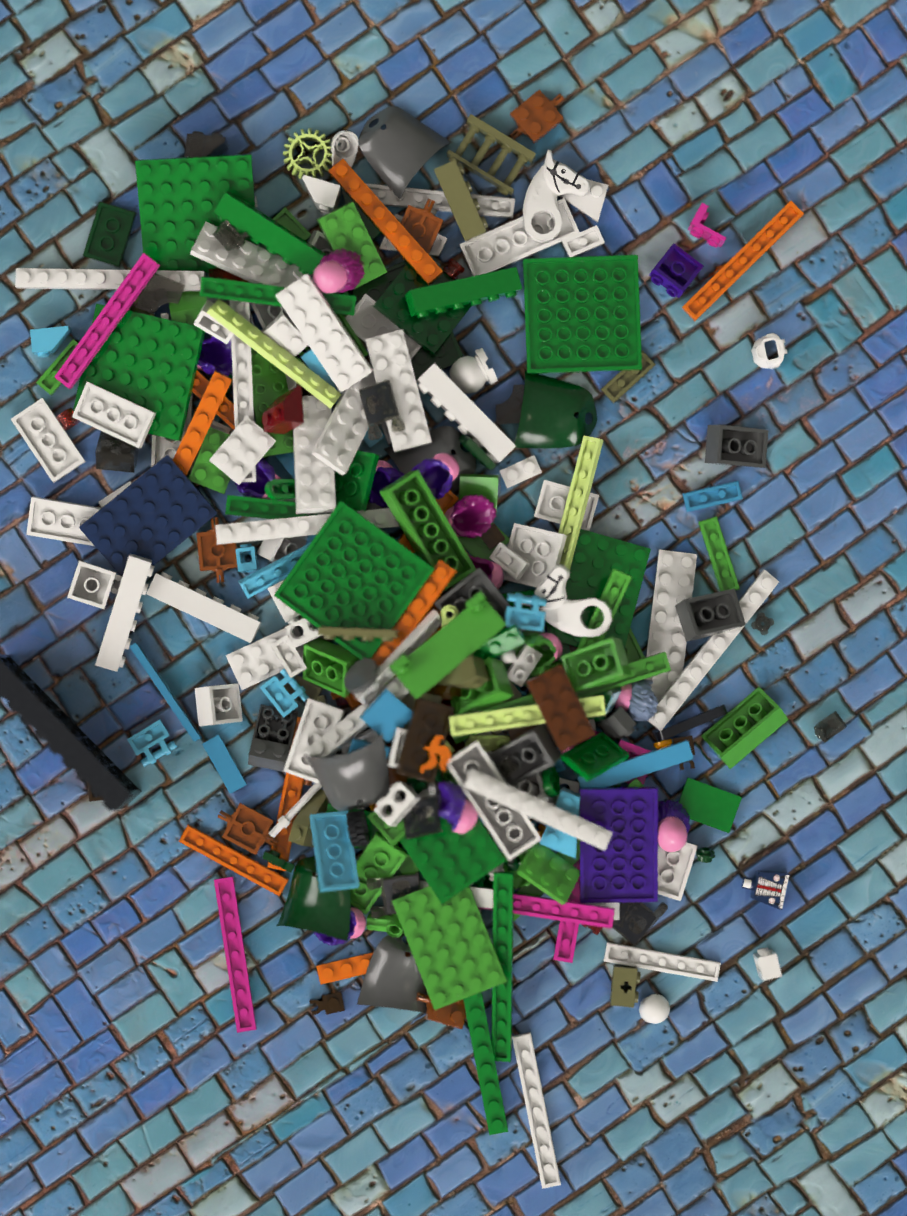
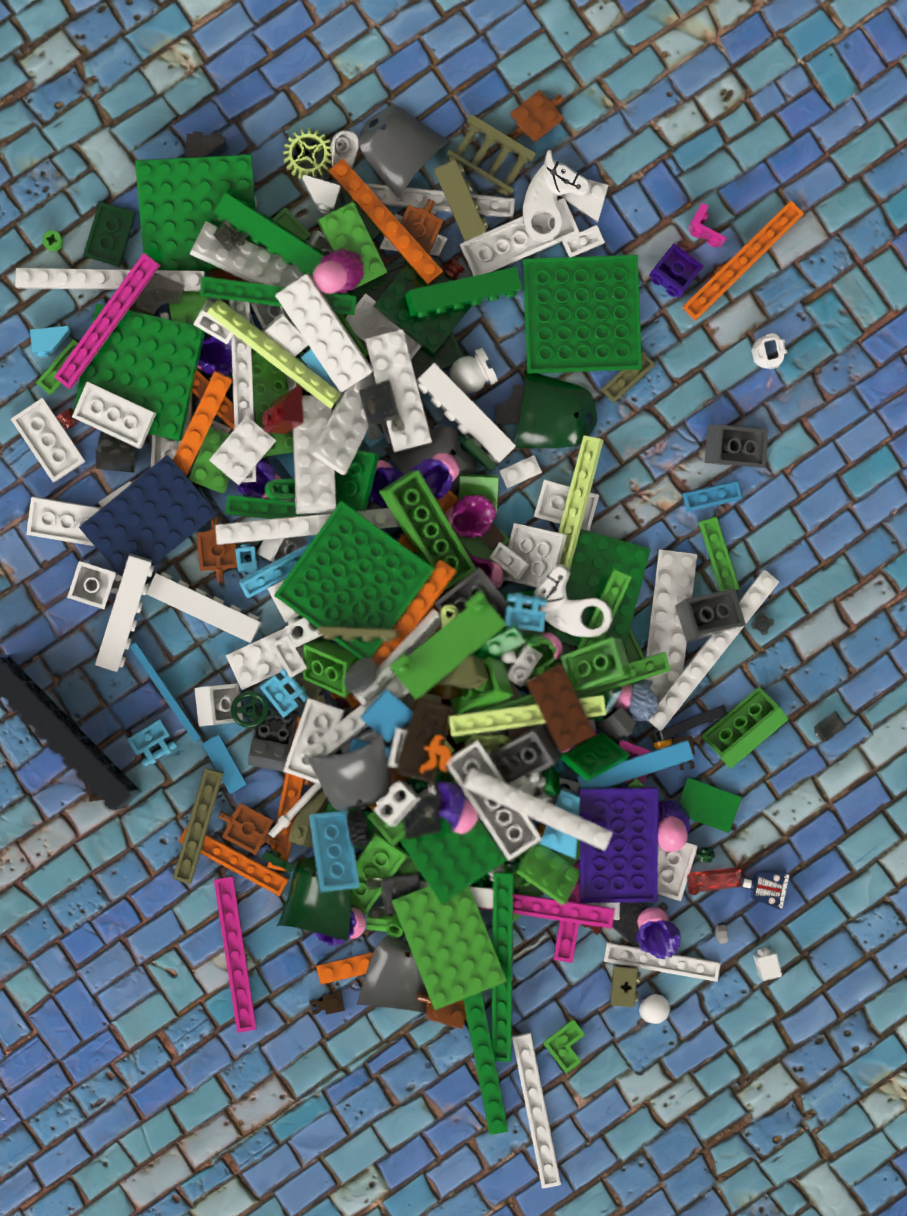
(53, 244): none -> bright green wheel
(198, 826): none -> olive tile
(252, 715): none -> dark green piece
(528, 785): none -> white plate
(560, 1043): none -> bright green plate
(657, 933): none -> dark purple hair
(714, 880): none -> clear red plate
(721, 934): none -> light grey tile

